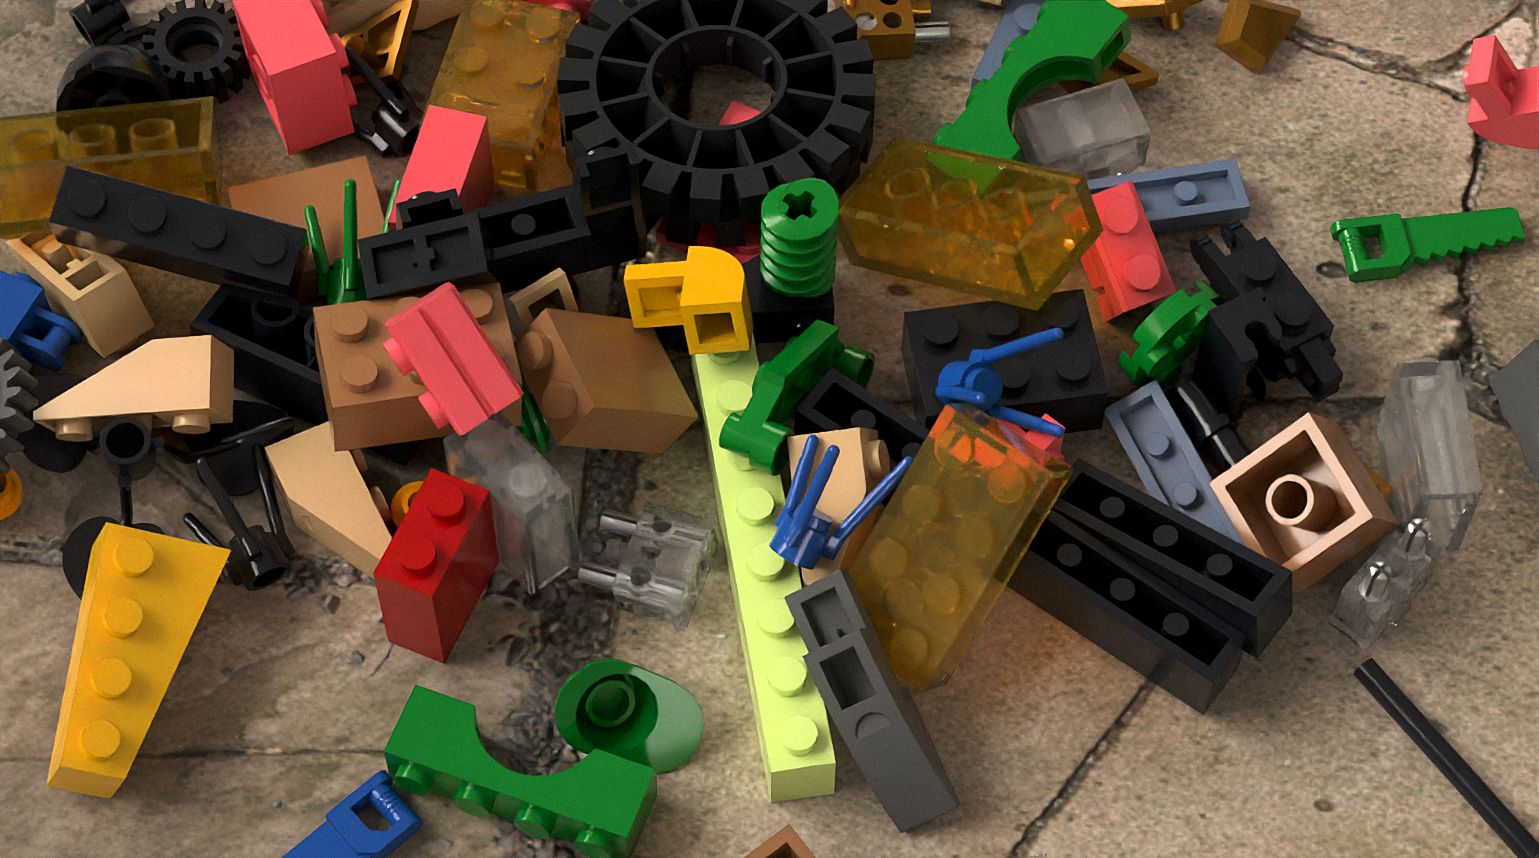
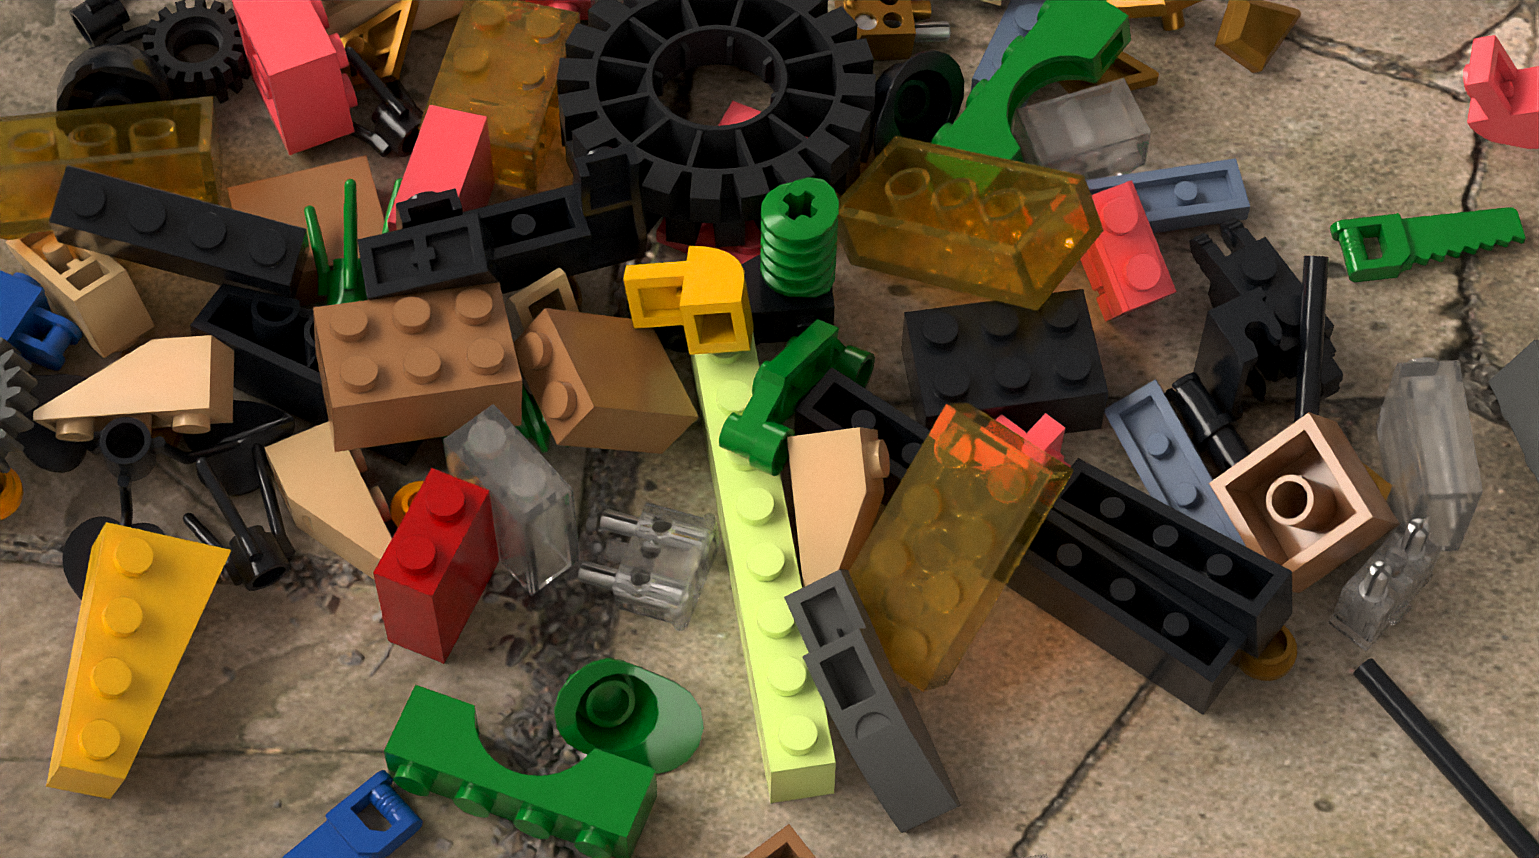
(452, 359): coral brick -> none
(804, 529): blue plant -> none
(917, 98): none -> black piece
(982, 386): blue plant -> none
(1169, 336): green plate -> none
(1275, 659): none -> pearl gold plate
(1311, 336): none -> black bar

